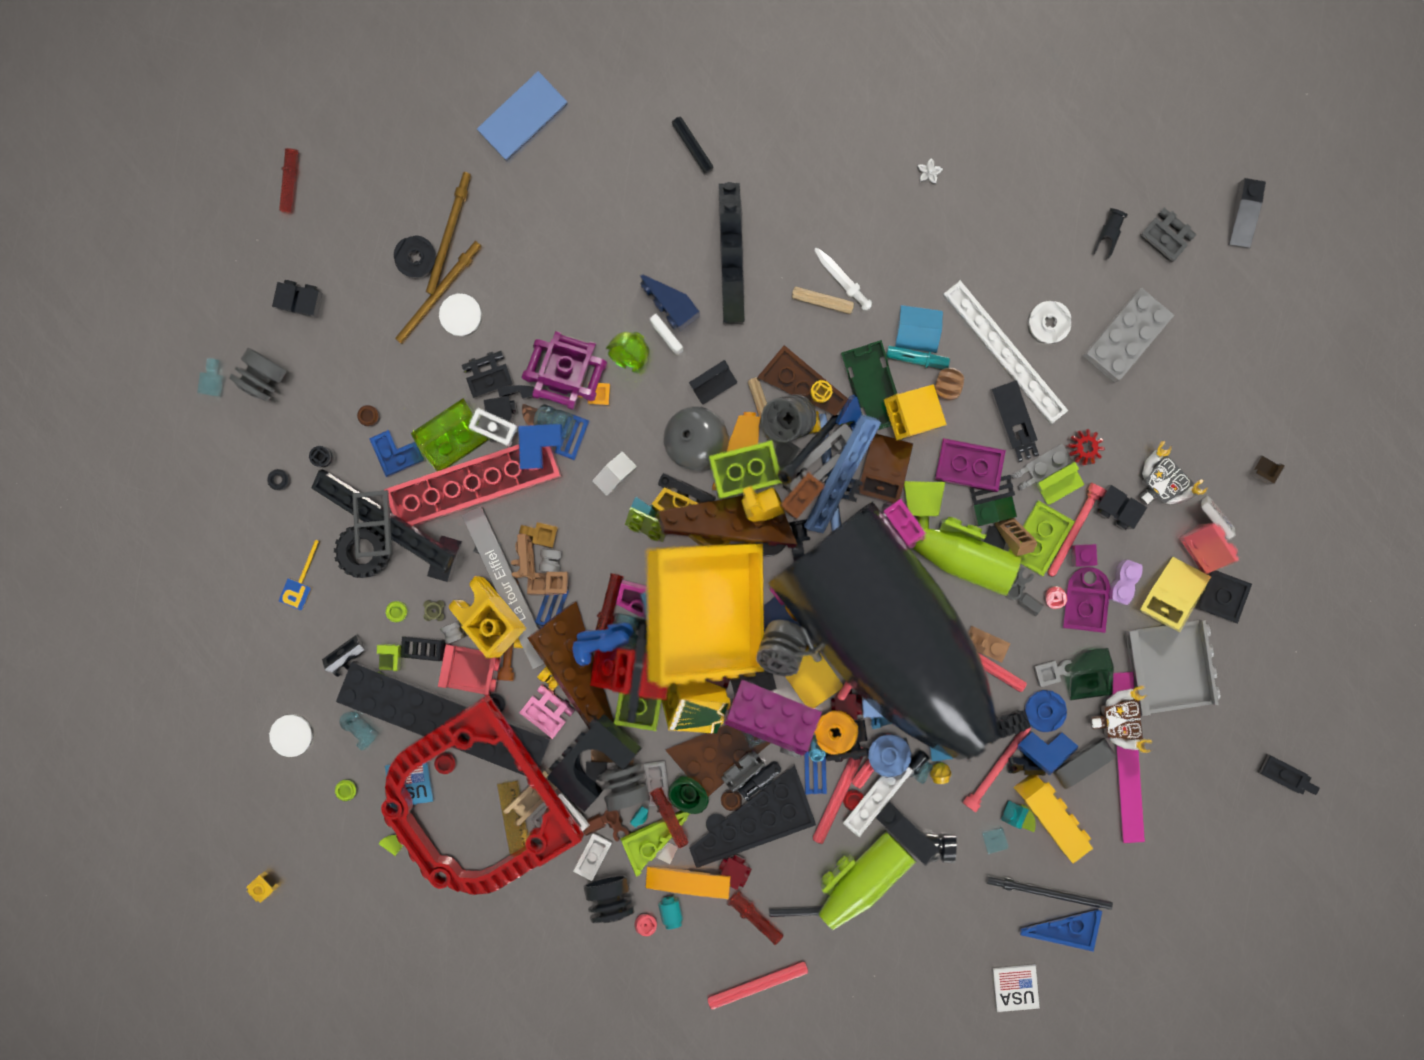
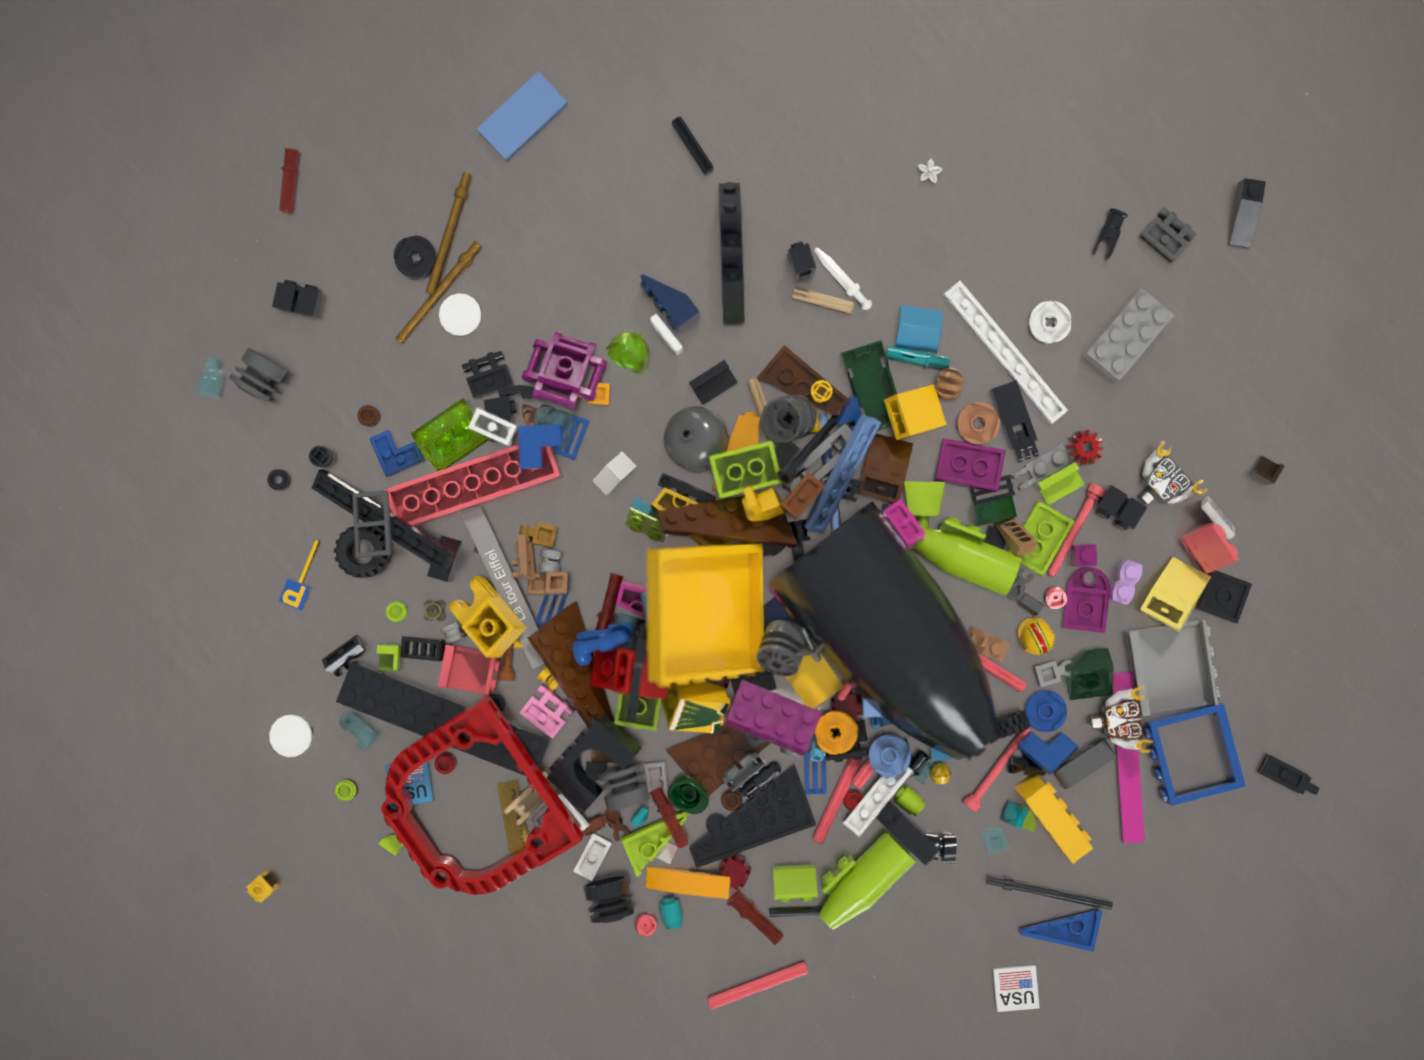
(795, 882): none -> lime slope
(801, 260): none -> black brick
(909, 800): none -> lime brick
(988, 416): none -> nougat plate
(1036, 636): none -> yellow helmet
(1227, 743): none -> blue window

